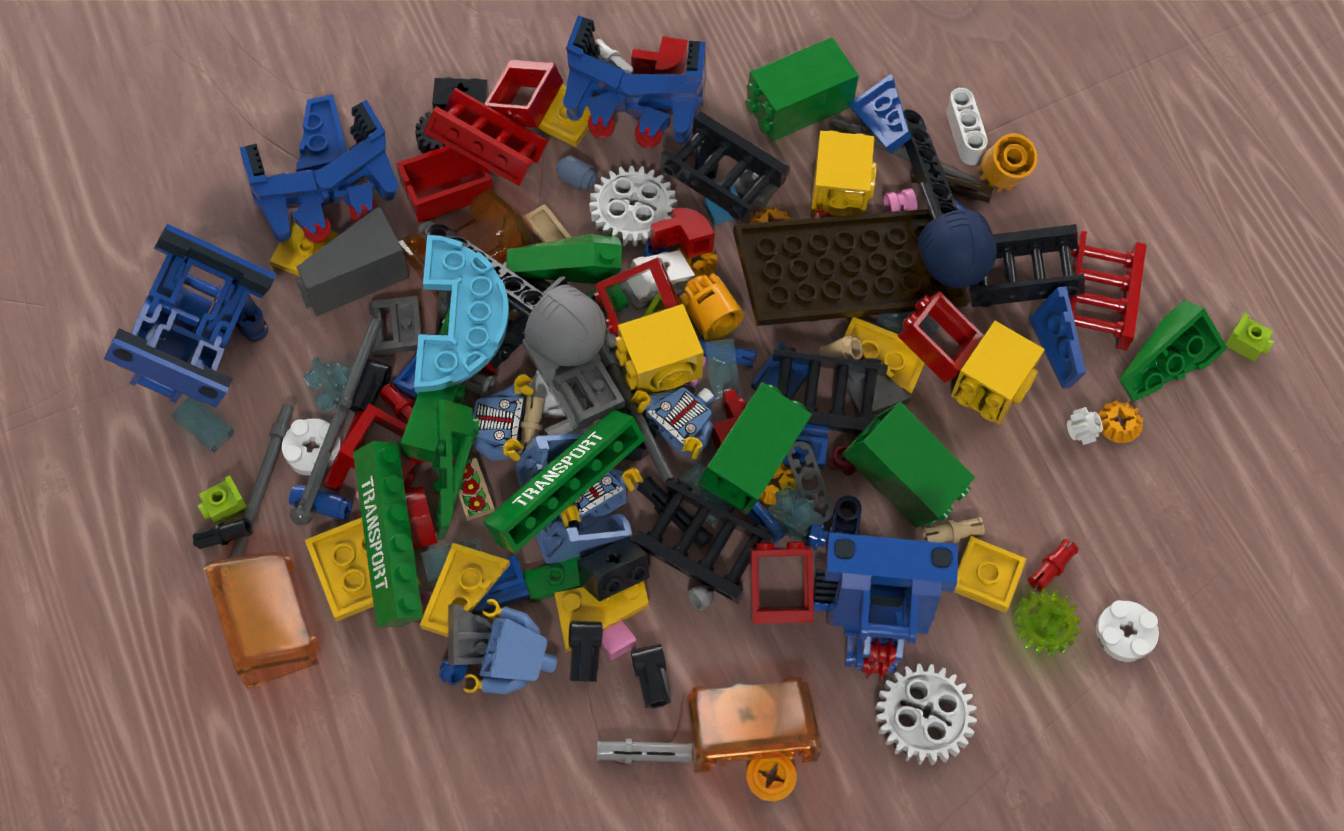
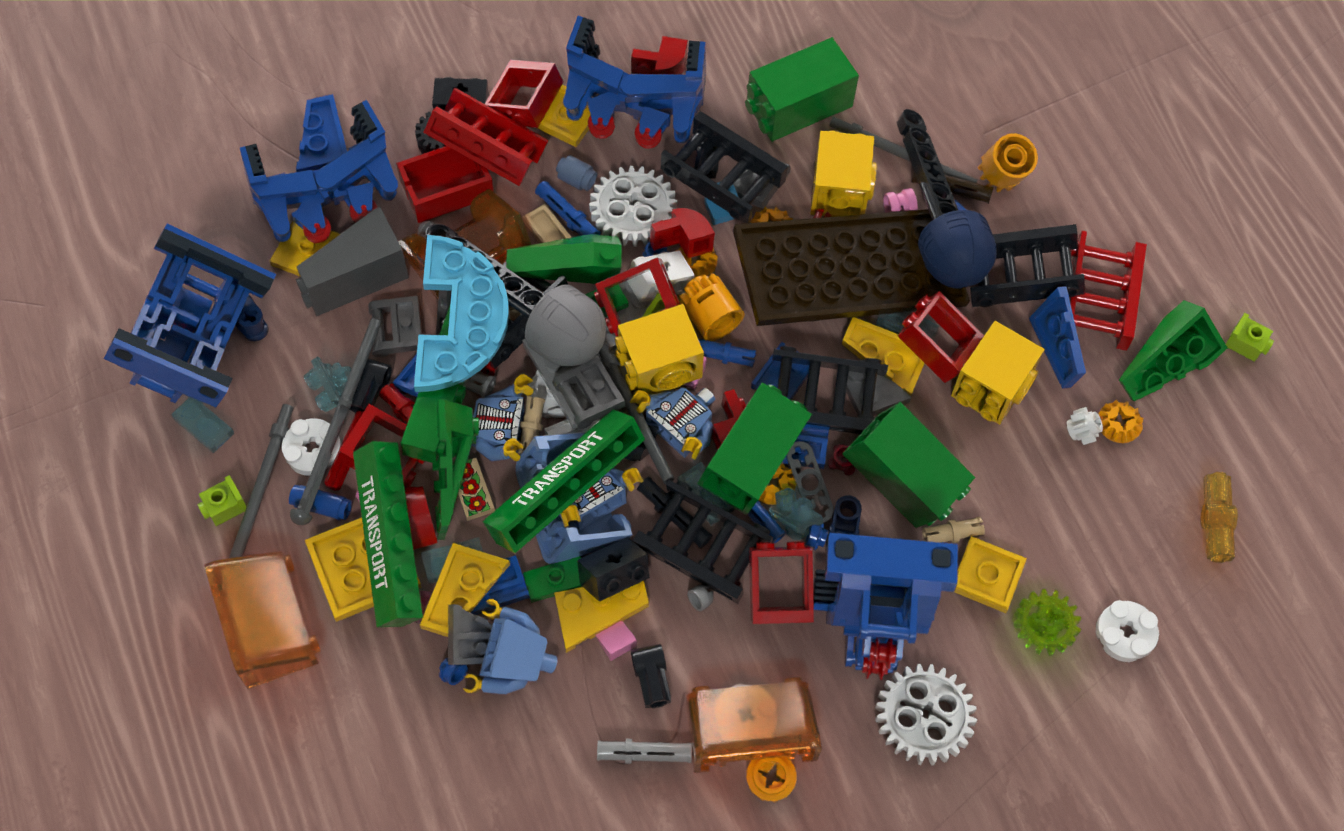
(222, 533): black axle -> none
(575, 219): none -> blue pin
(584, 641): black piece -> none
(613, 57): white axle -> none
(722, 367): clear light blue plate -> none
(843, 348): tan cone -> none
(883, 114): blue wing -> none
(966, 126): white beam -> none
(1053, 565): red pin -> none
(1219, 517): none -> clear yellow piece

